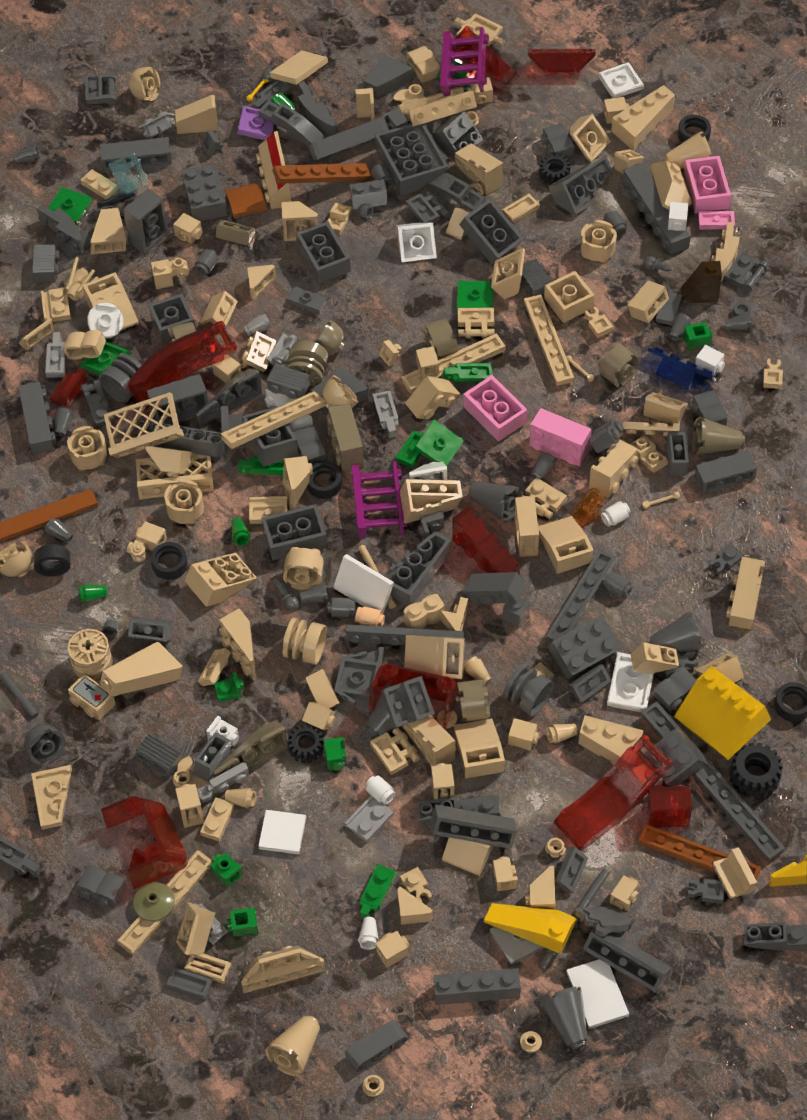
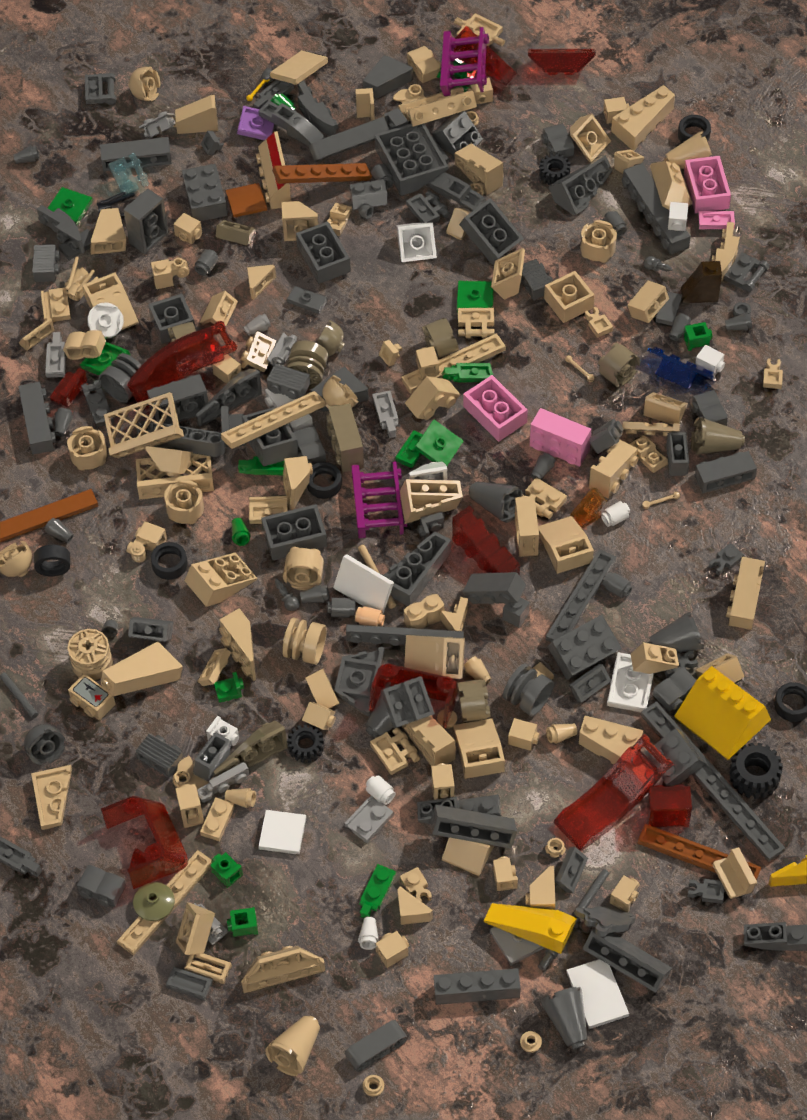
(91, 592): green cone -> none
(99, 184): tan plate -> none
(335, 753): green brick -> none
(521, 208): tan tile -> none
(548, 340): tan plate -> none
(621, 80): white plate -> none

